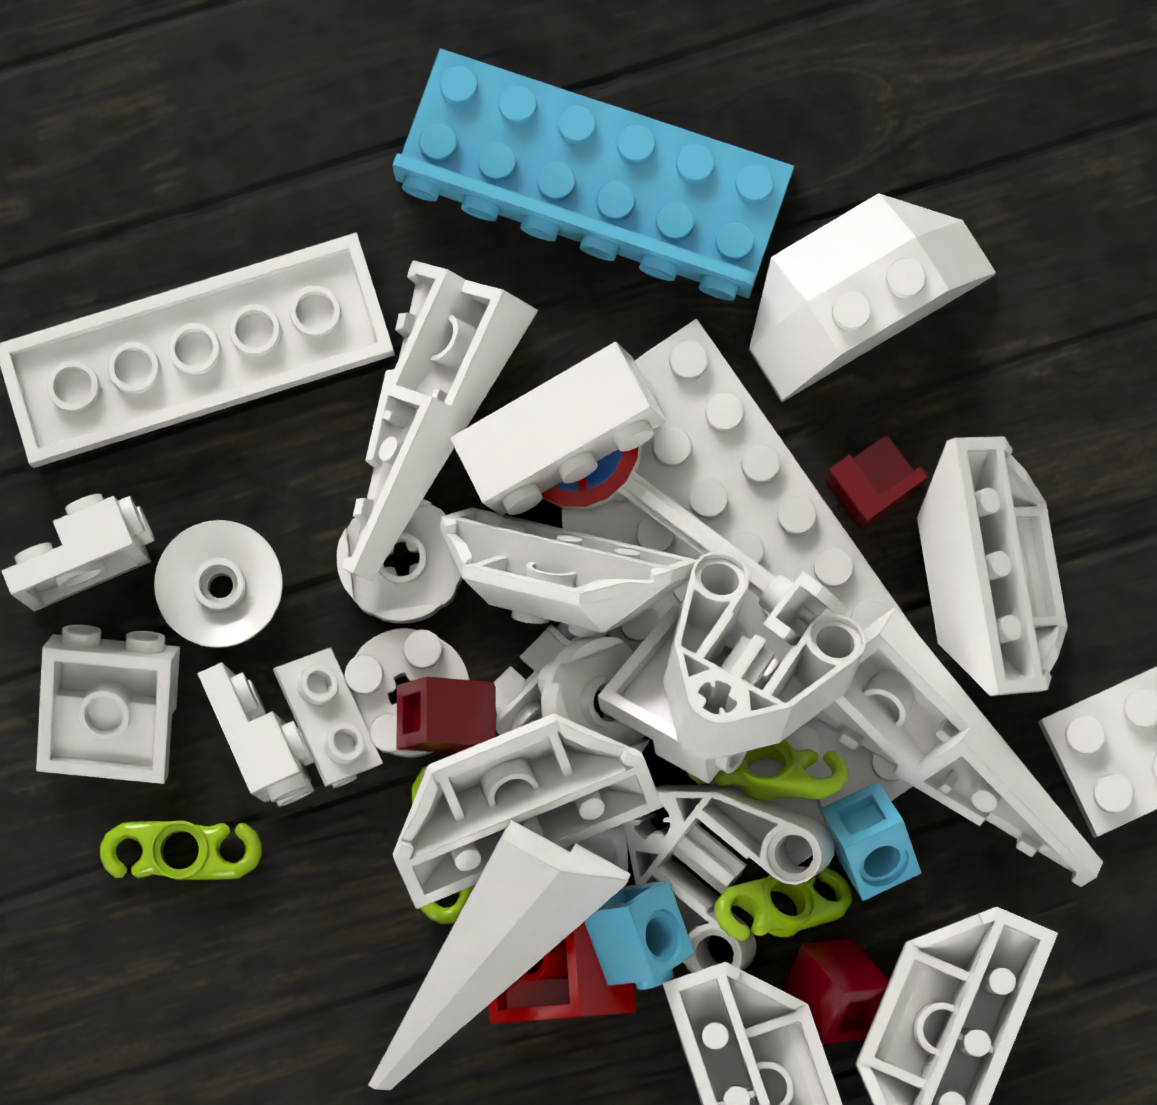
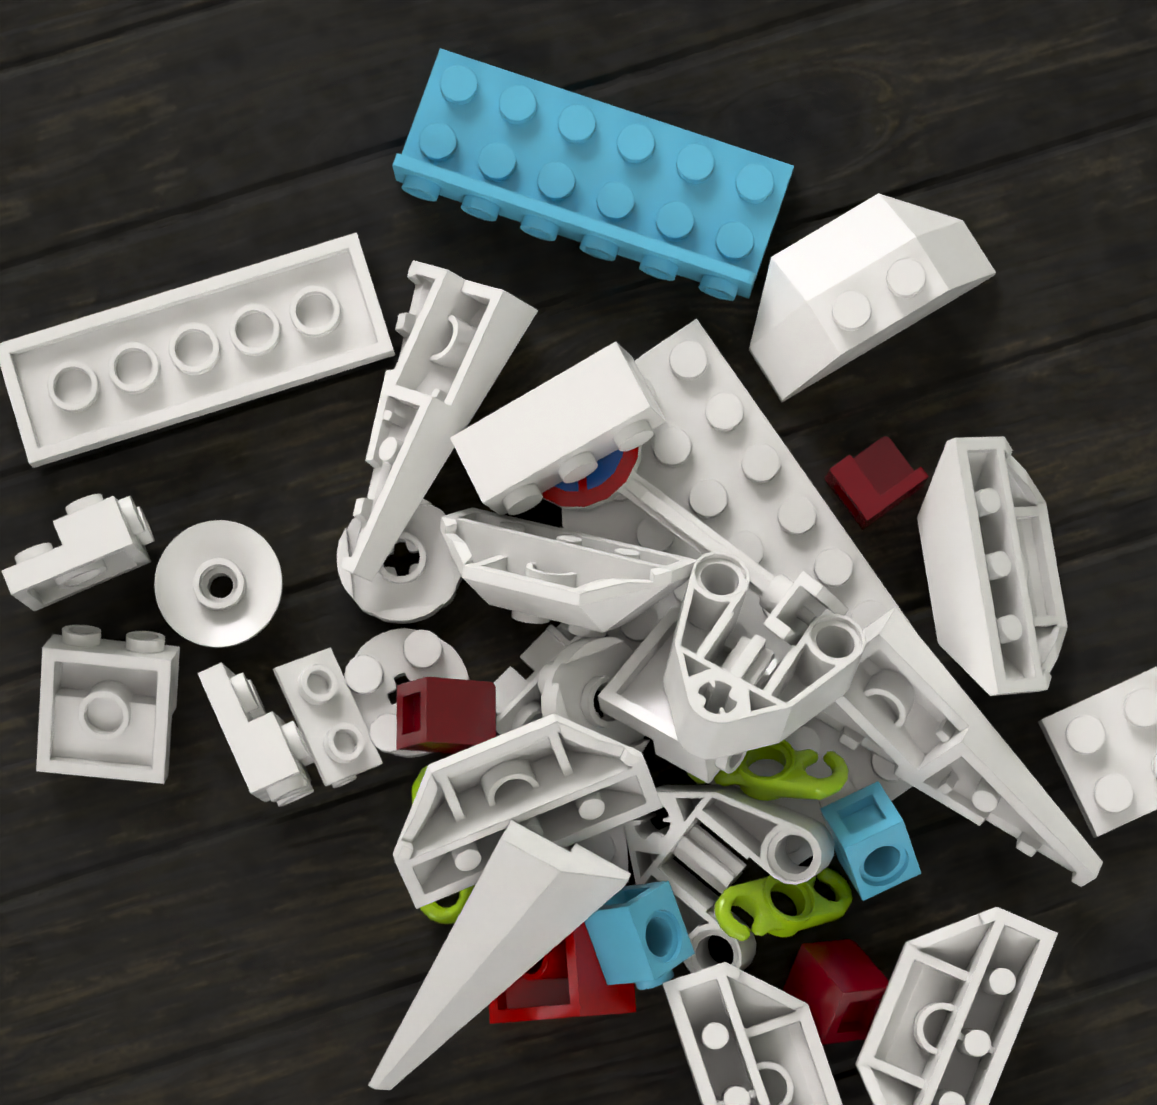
(153, 836): lime piece -> none

